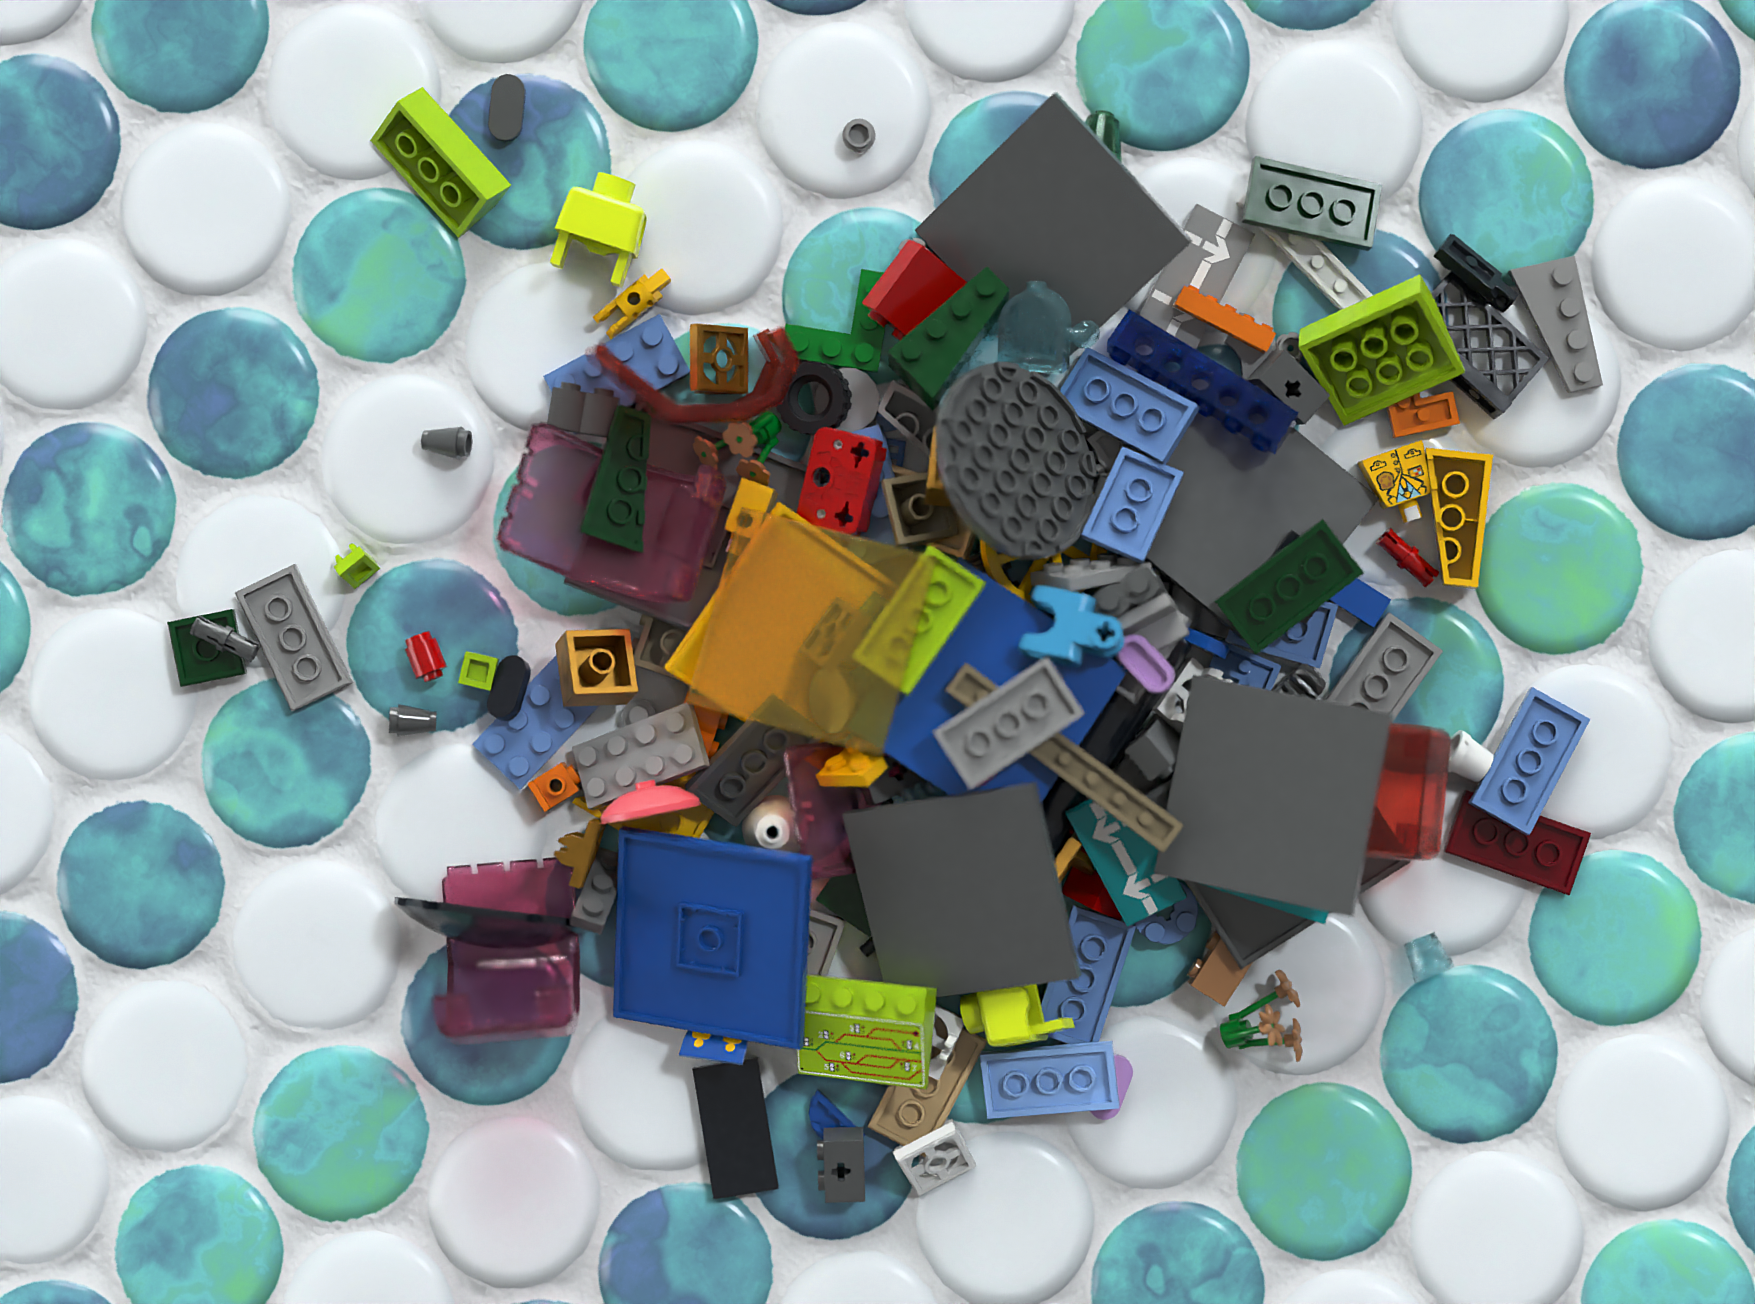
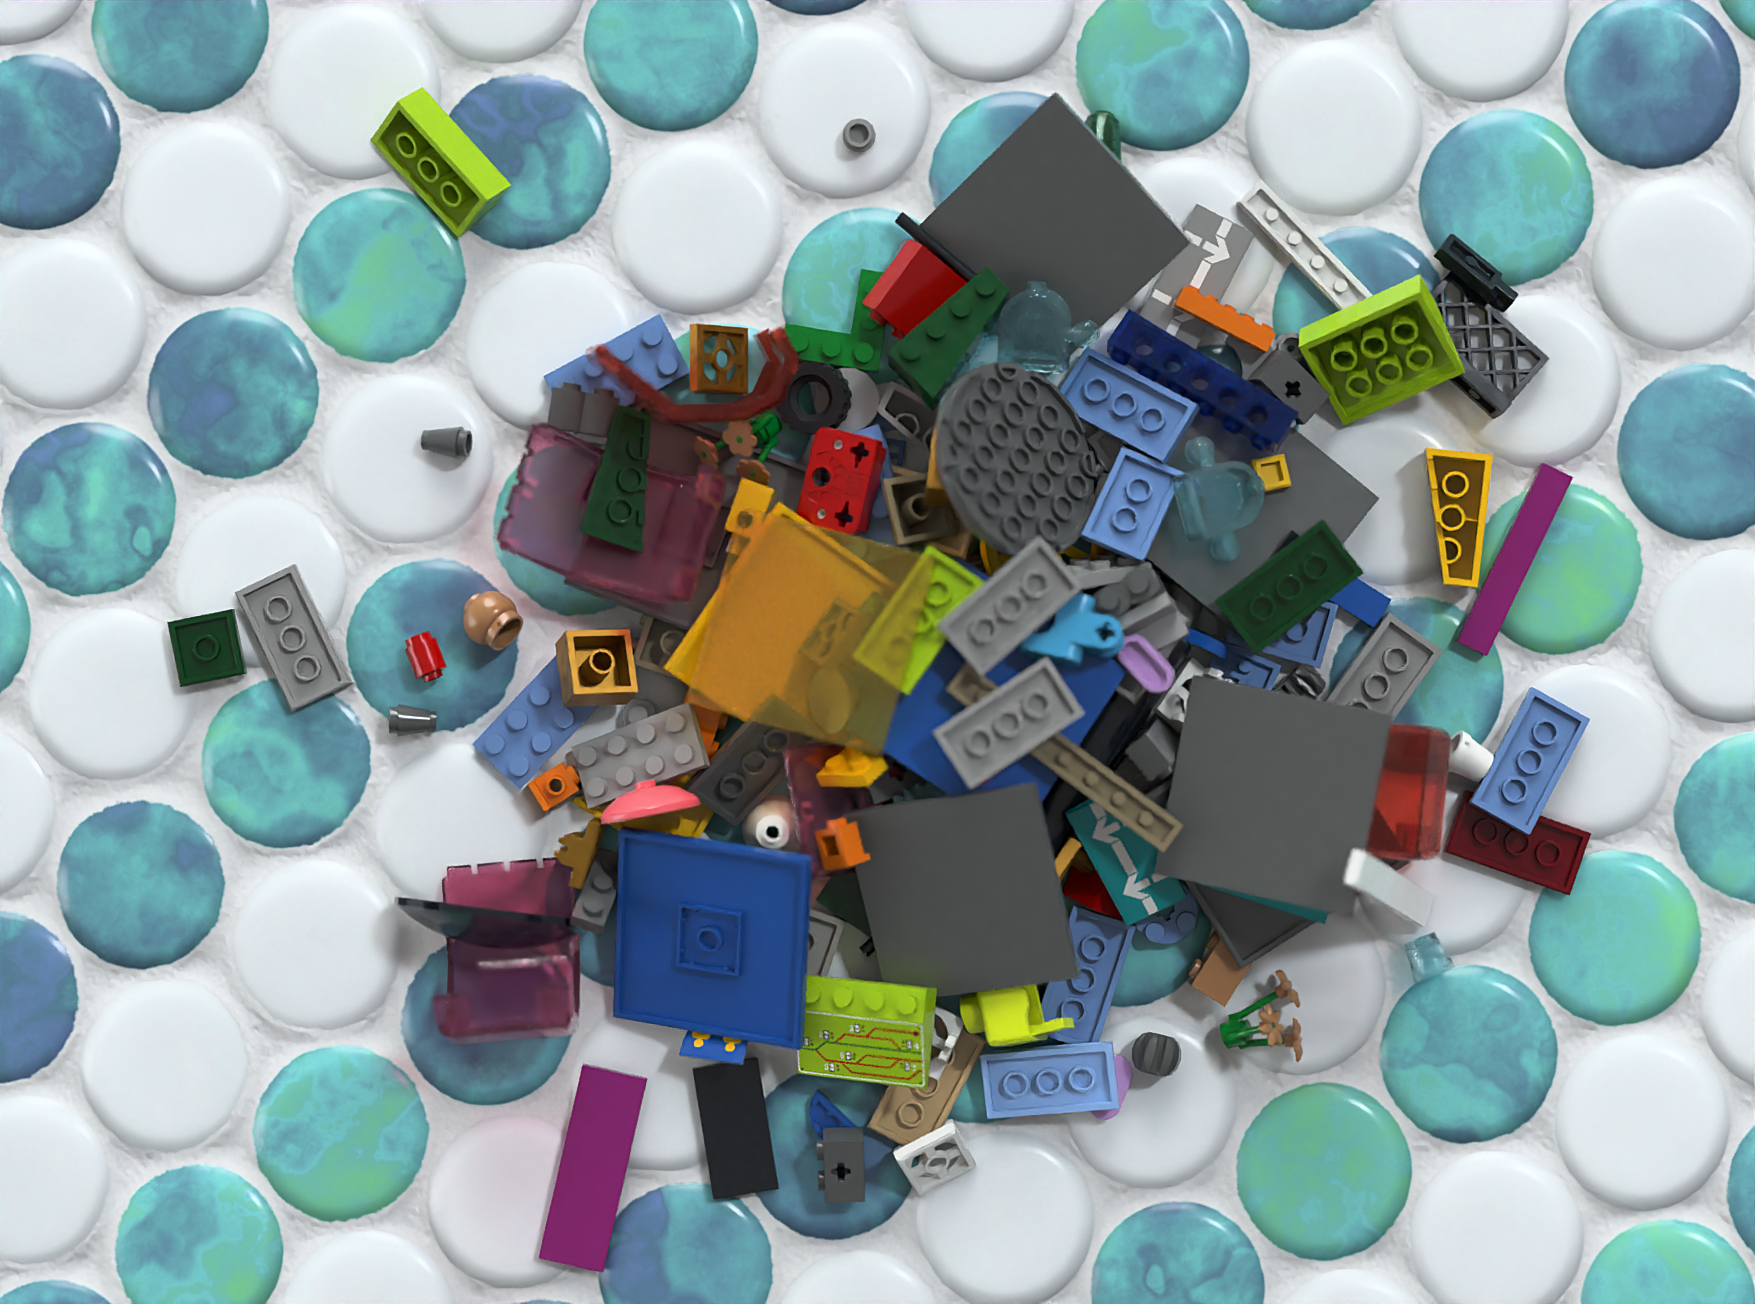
(225, 638): dark grey pin -> none
(356, 566): lime tile -> none
(478, 670): lime plate -> none
(491, 620): none -> medium nougat piece
(507, 107): dark grey tile -> none
(508, 688): black tile -> none
(593, 1167): none -> magenta tile
(602, 222): neon yellow piece -> none
(646, 289): yellow hinge -> none
(840, 844): none -> orange brick
(934, 247): none -> black bar
(1009, 606): none -> light grey tile
(1156, 1054): none -> dark grey piece
(1217, 498): none -> clear light blue piece
(1272, 471): none -> yellow tile
(1311, 203): plate -> none
(1388, 888): none -> white tile
(1399, 478): yellow torso -> none
(1407, 557): red pin -> none
(1422, 414): orange plate -> none
(1514, 559): none -> magenta tile
(1559, 310): light grey wing -> none

